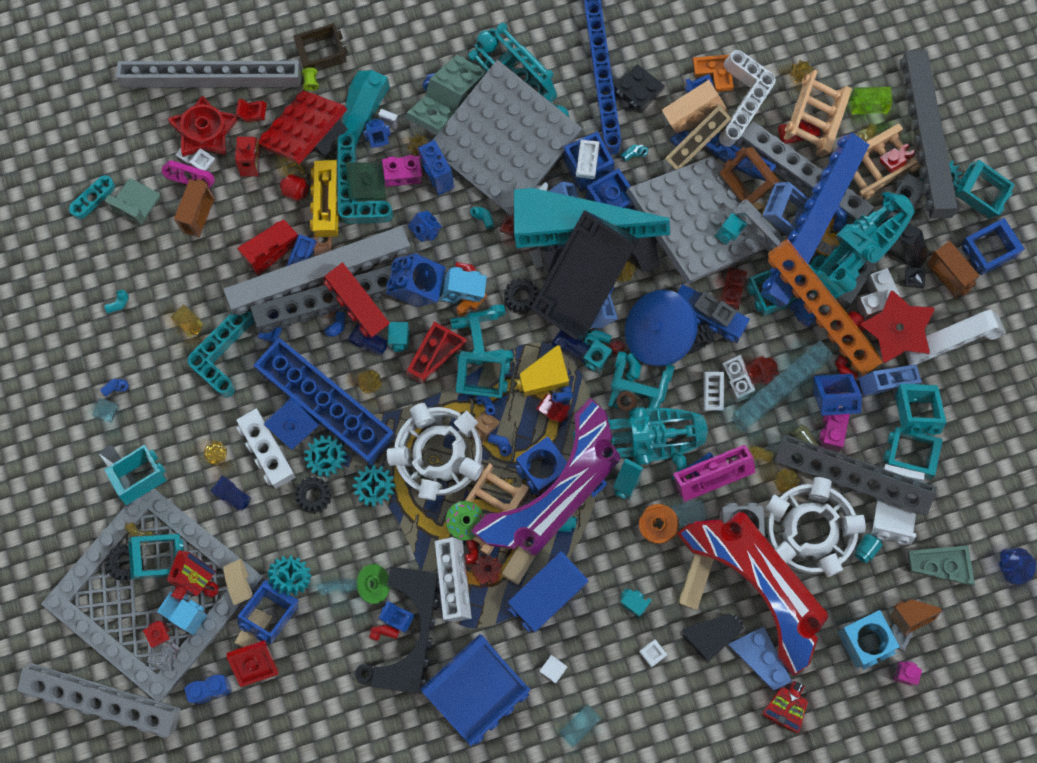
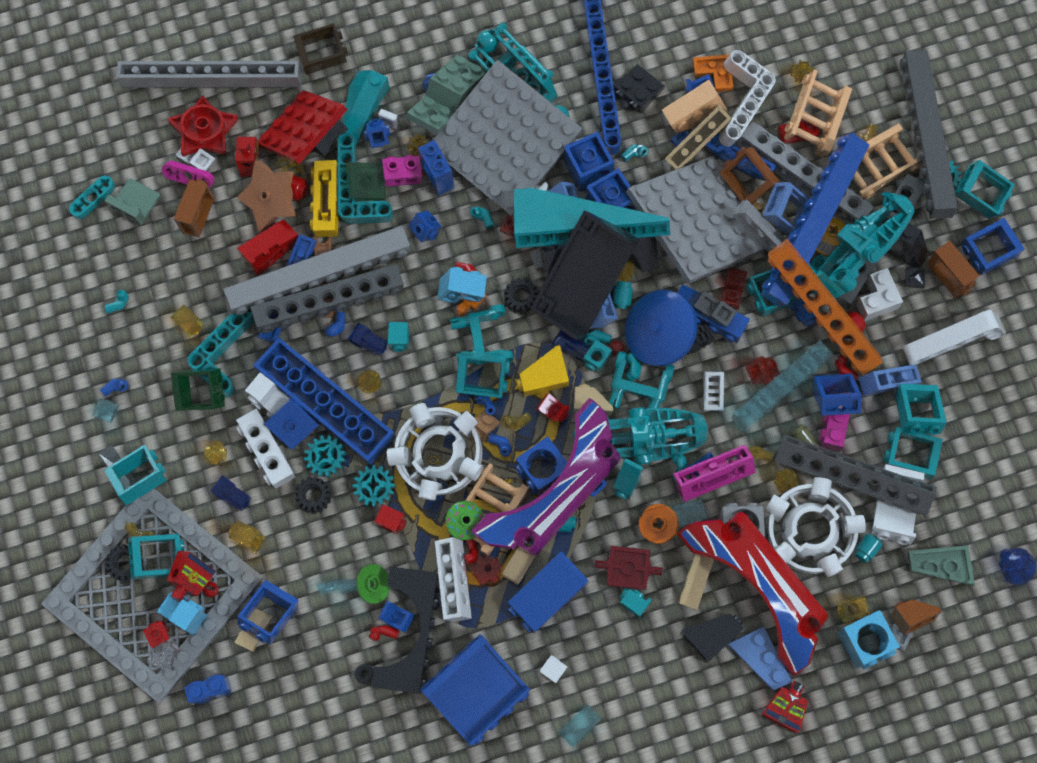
(52, 679): light grey brick -> none
(182, 389): none -> dark green window
(236, 581): tan slope -> none
(246, 536): none -> clear yellow brick
(251, 111): red bracket -> none
(252, 663): red plate -> none
(265, 395): none -> white brick
(268, 195): none -> nougat plate
(282, 570): teal gear -> none
(310, 82): lime bush -> none
(356, 300): red brick -> none
(390, 519): none -> red brick
(428, 279): blue brick -> none
(434, 352): red wedge -> none
(516, 423): none -> clear yellow arm
(563, 396): blue arm -> none
(584, 392): none -> tan slope
(587, 159): white plate -> none
(621, 400): reddish brown brick -> none
(622, 294): none -> teal brick
(628, 567): none -> dark red plate
(653, 653): white tile -> none
(730, 229): teal brick -> none
(739, 376): white slope -> none
(840, 219): blue arm -> none
(860, 605): none -> clear yellow brick
(871, 100): clear neon green brick -> none
(896, 159): plate -> none
(896, 342): red plate -> none
(907, 673): dark pink brick -> none

